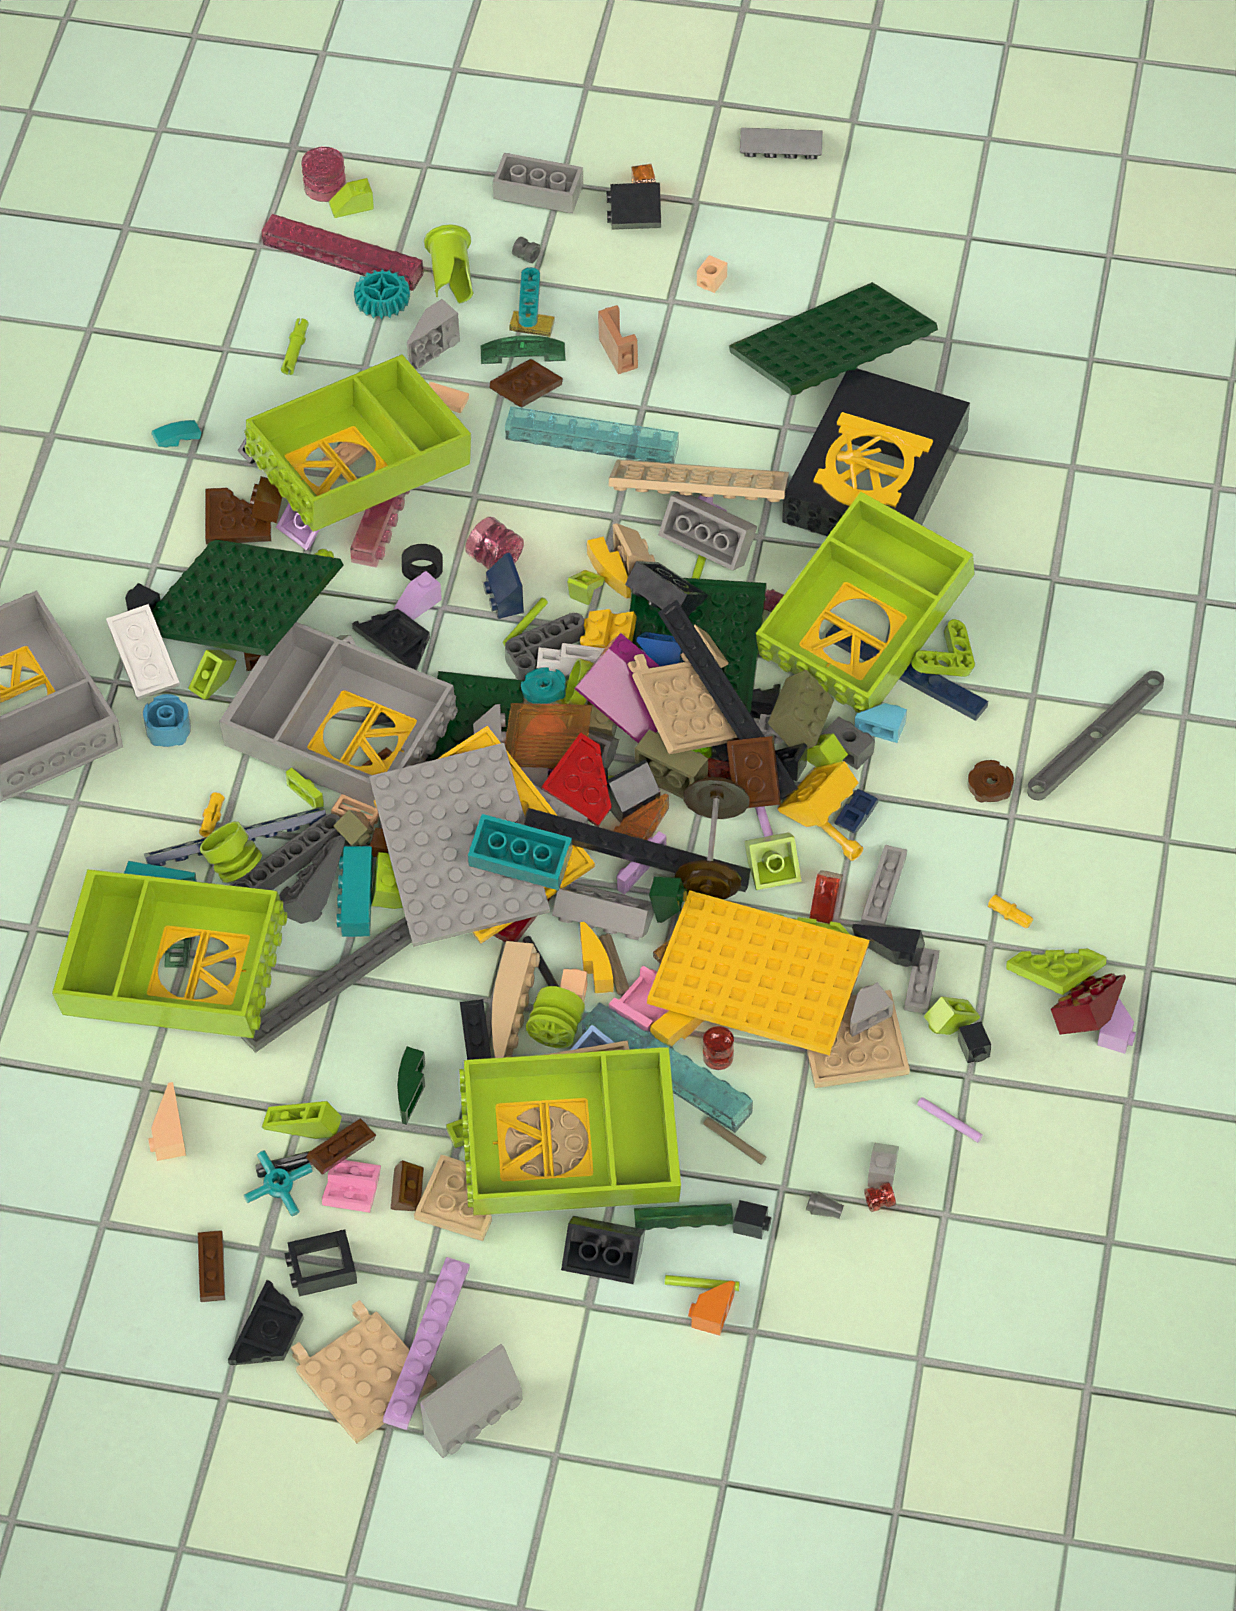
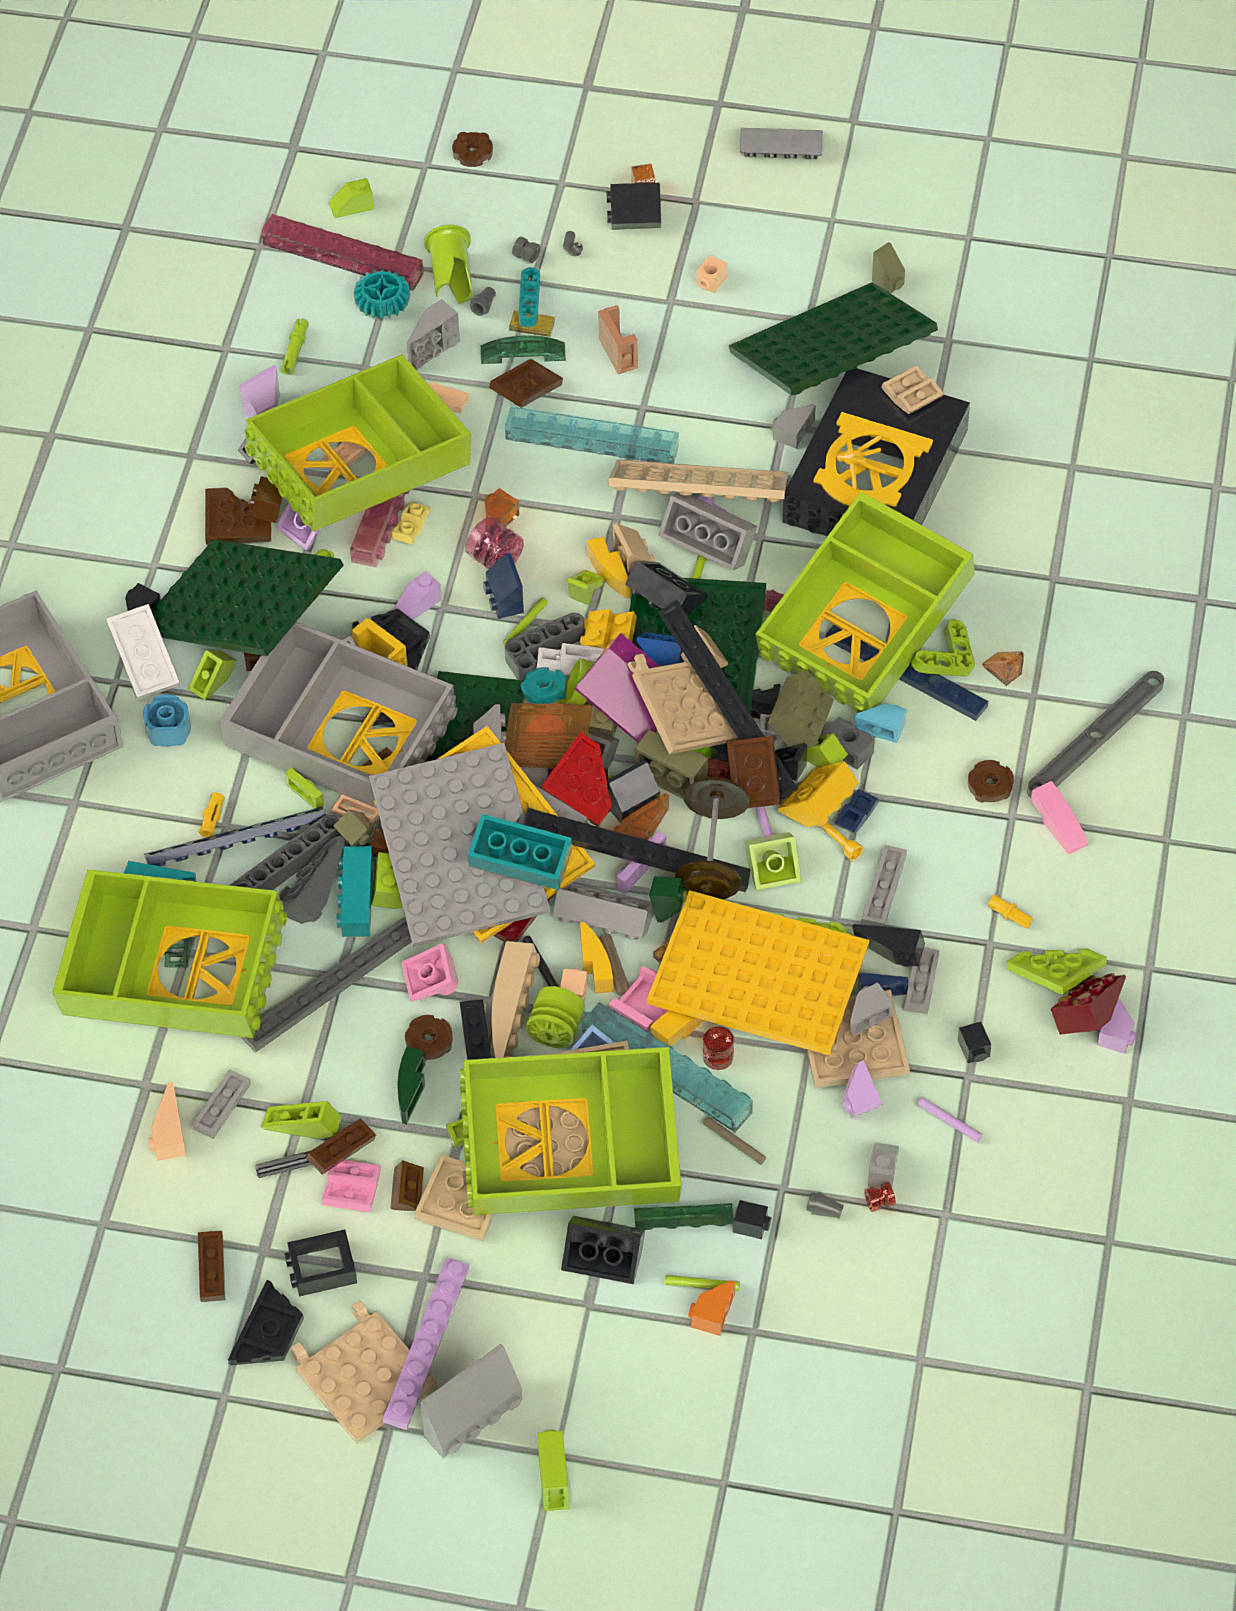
(170, 434): teal slope -> none
(221, 1104): none -> light grey plate
(231, 851): lime wheel -> none
(260, 392): none -> lavender slope
(274, 1189): teal bar -> none
(323, 173): clear pink wheel -> none
(378, 641): none -> yellow panel
(411, 523): none -> light yellow slope
(422, 552): black tyre -> none
(430, 973): none -> bright pink slope
(435, 1027): none -> reddish brown plate
(479, 141): none -> reddish brown plate
(482, 302): none -> dark grey cone
(502, 506): none -> clear orange slope
(538, 182): light grey brick -> none
(553, 1470): none -> lime window
(569, 245): none -> dark grey arm
(793, 425): none -> light grey slope
(826, 896): clear red slope -> none
(860, 1093): none -> lavender slope
(887, 269): none -> olive slope
(897, 984): none -> dark blue slope
(912, 390): none -> tan slope
(950, 1014): lime slope -> none
(1005, 666): none -> clear orange slope
(1059, 817): none -> bright pink slope

